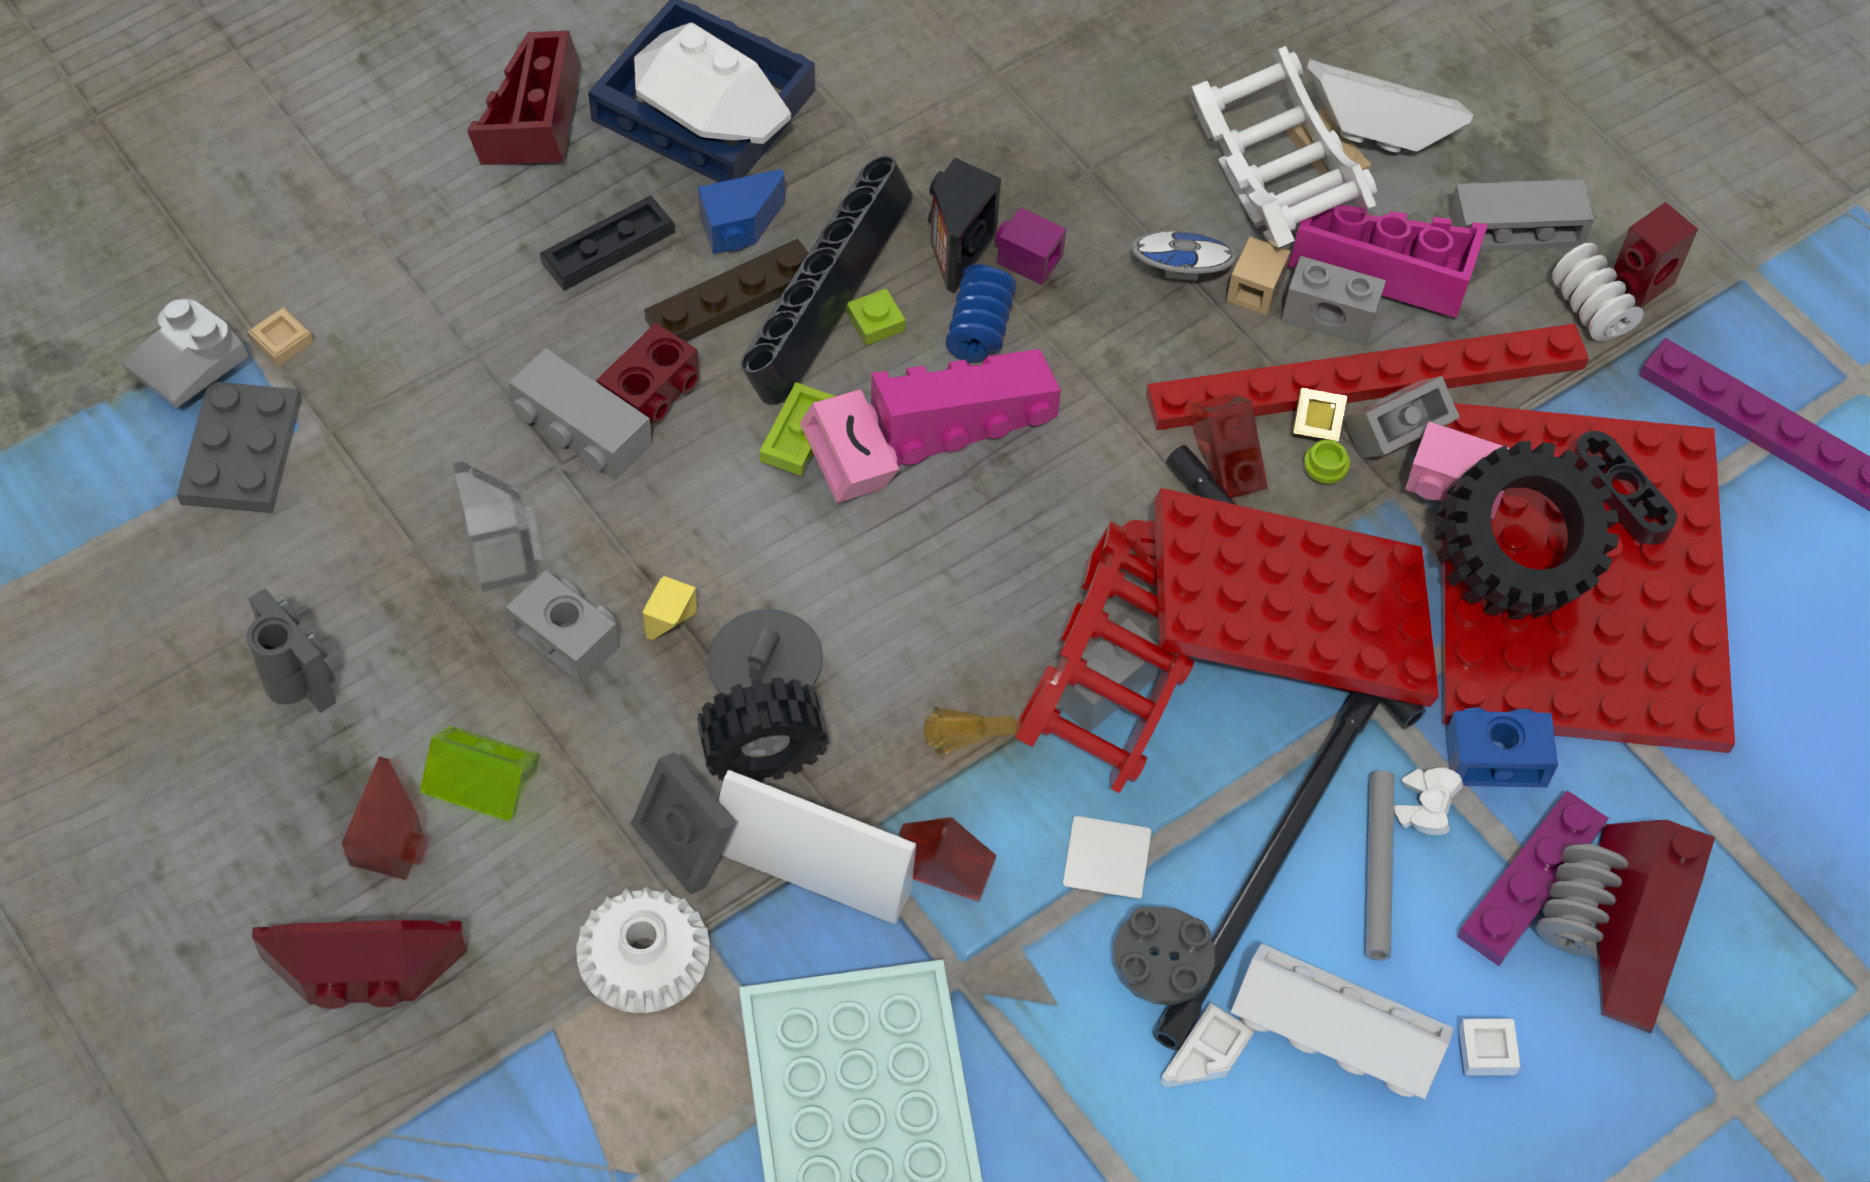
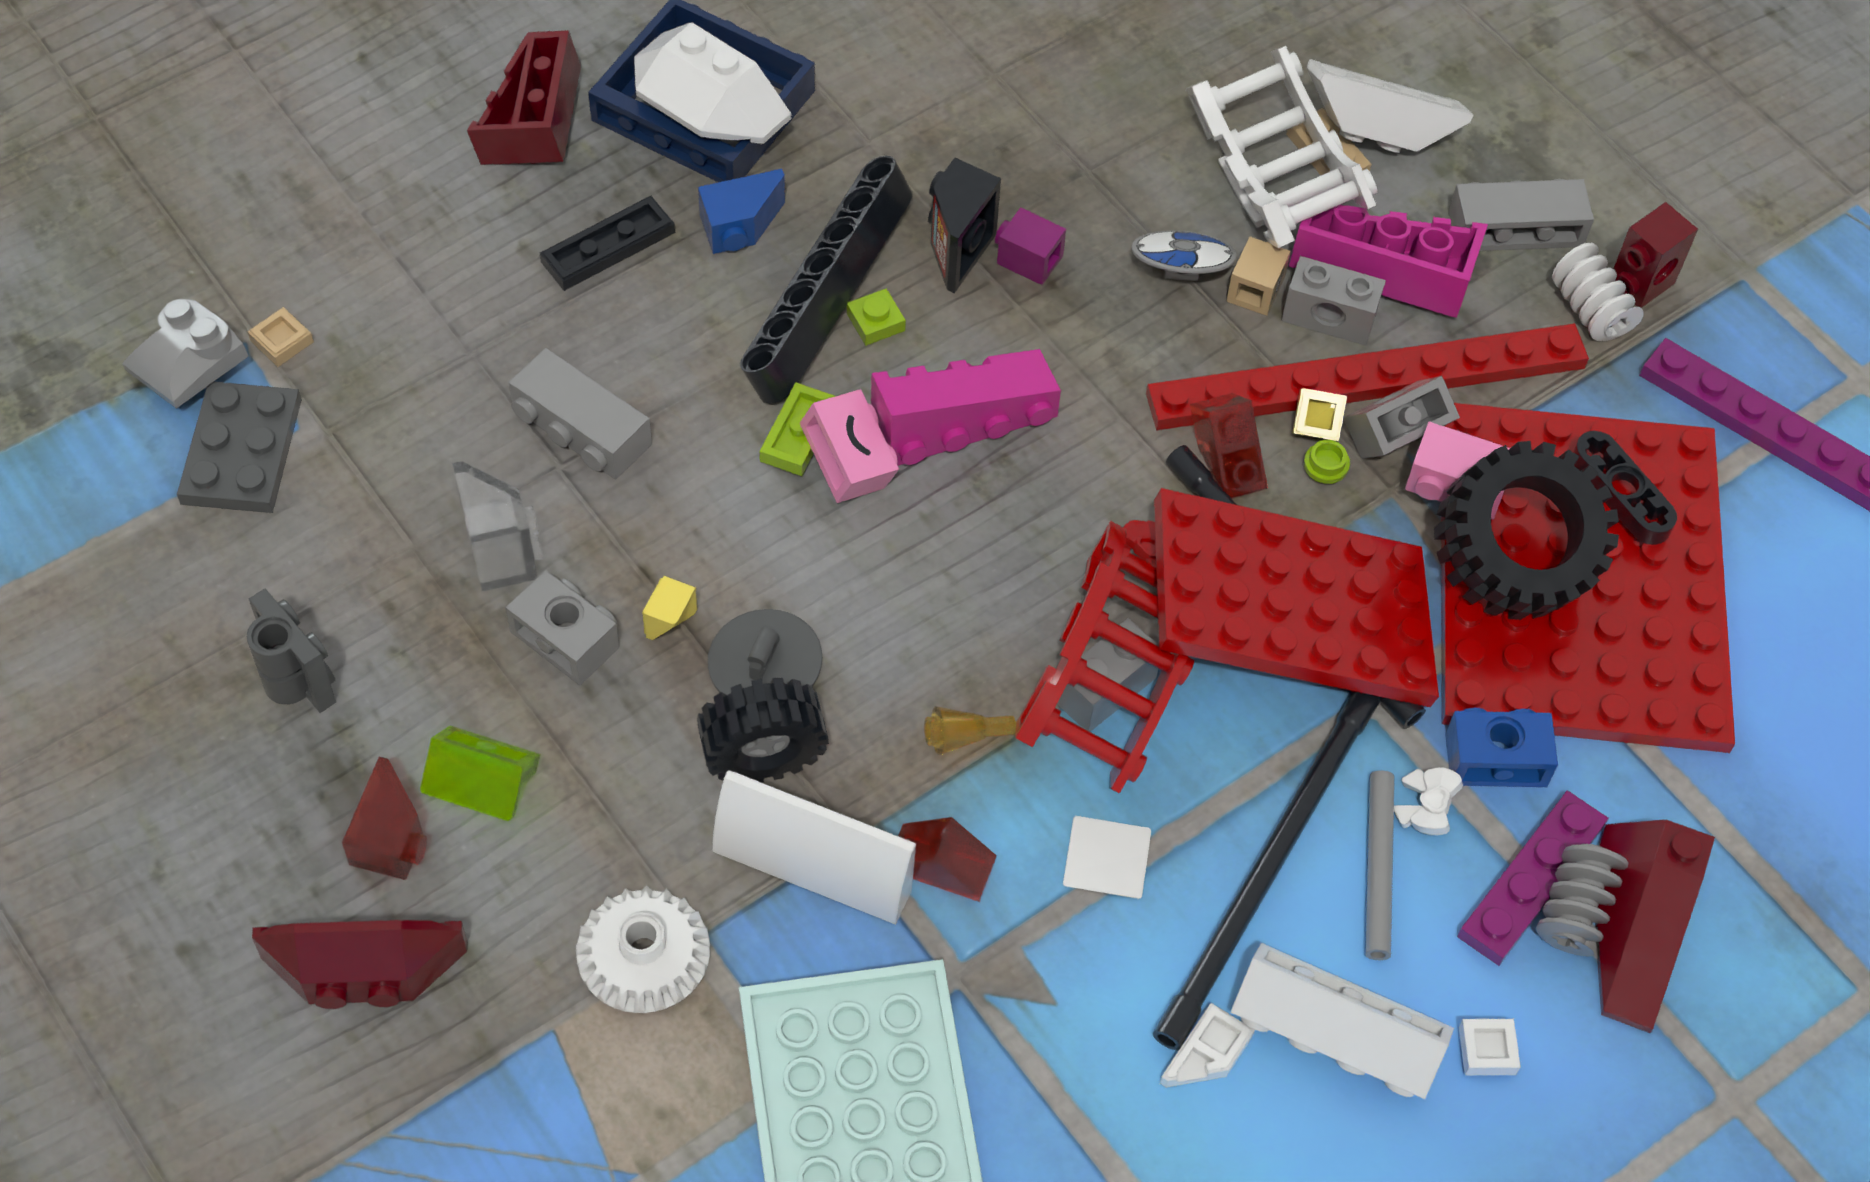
(657, 368): dark red brick -> none
(682, 823): dark grey plate -> none
(729, 293): dark brown plate -> none
(980, 313): blue piece -> none
(1168, 934): dark grey plate -> none

